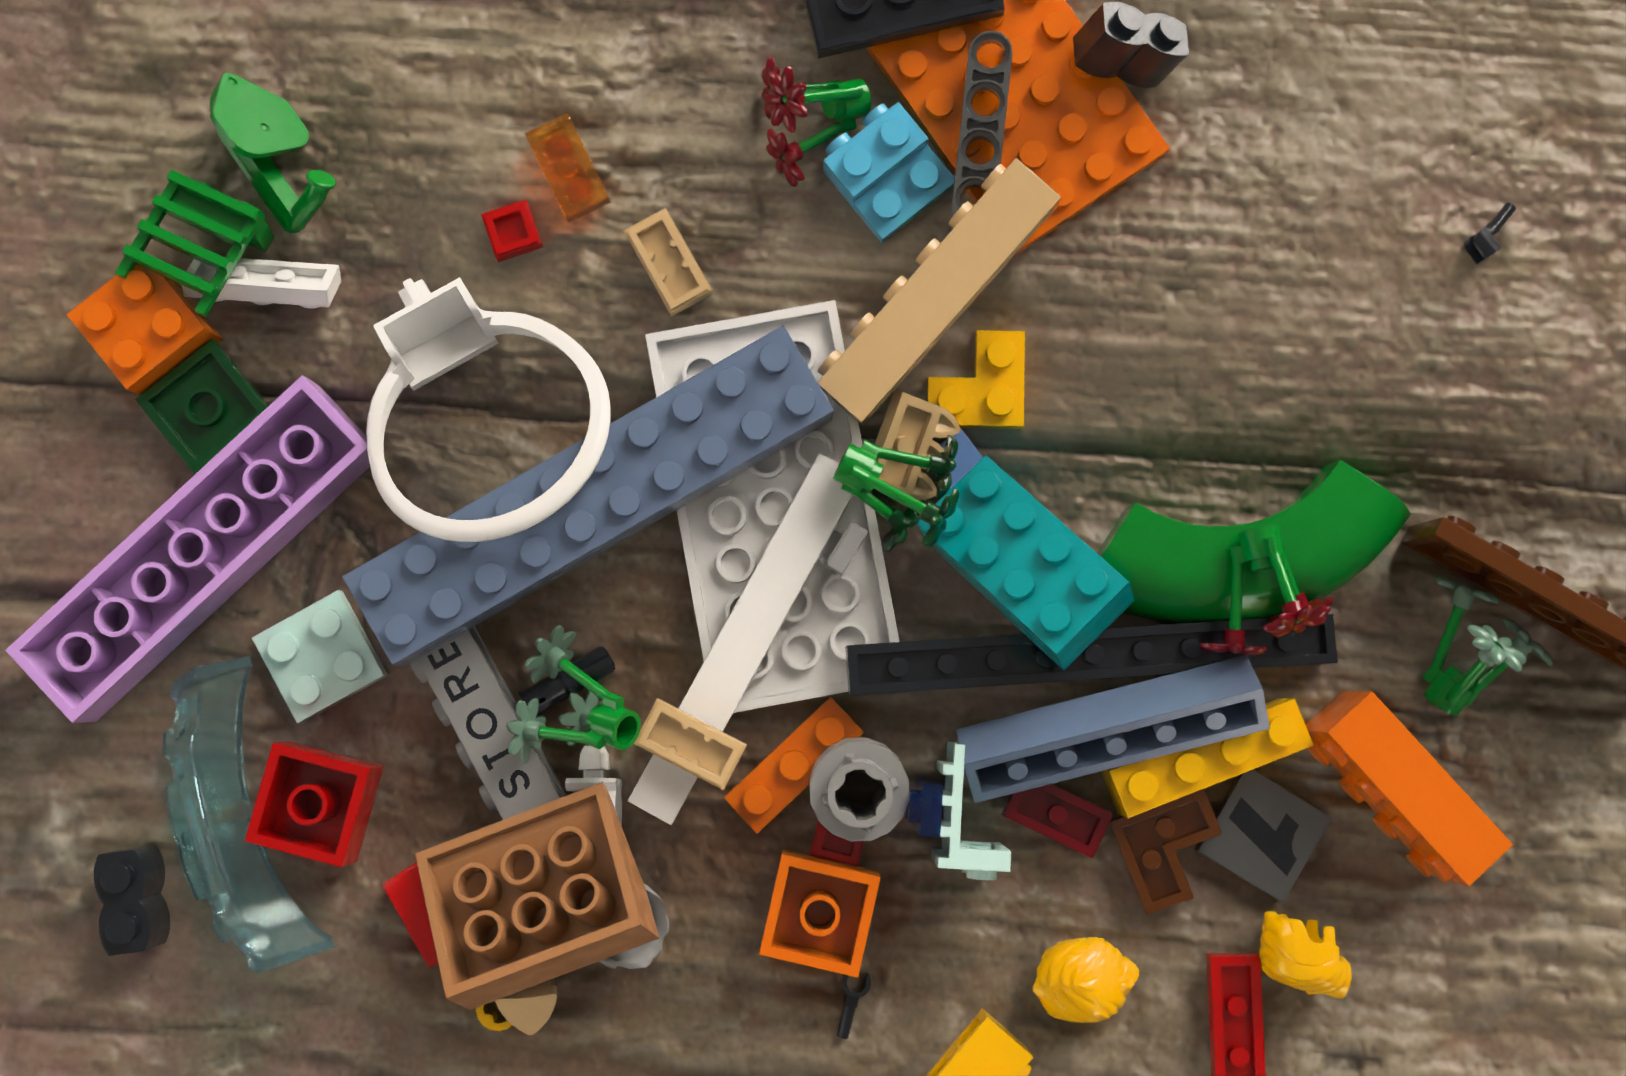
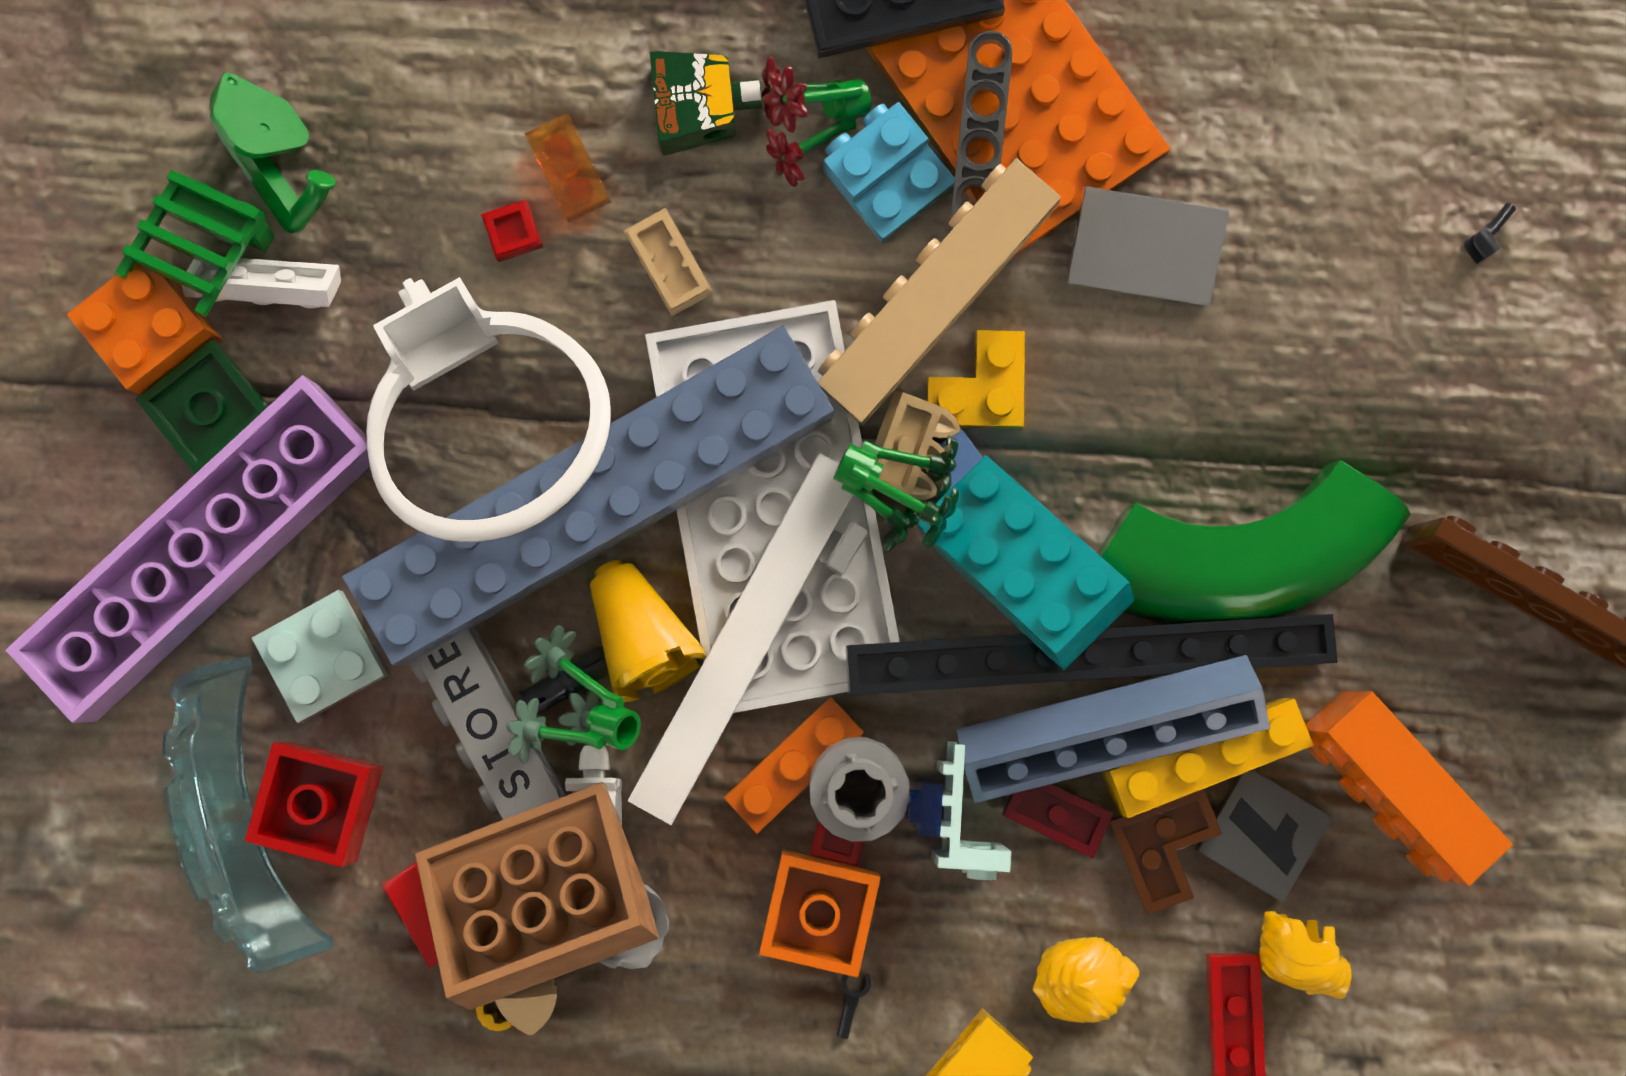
(133, 908): black brick -> none
(640, 633): none -> yellow cone
(690, 744): tan plate -> none
(697, 99): none -> torso
(1130, 45): black brick -> none
(1147, 246): none -> light grey tile
(1265, 551): plant -> none
(1455, 688): plant -> none

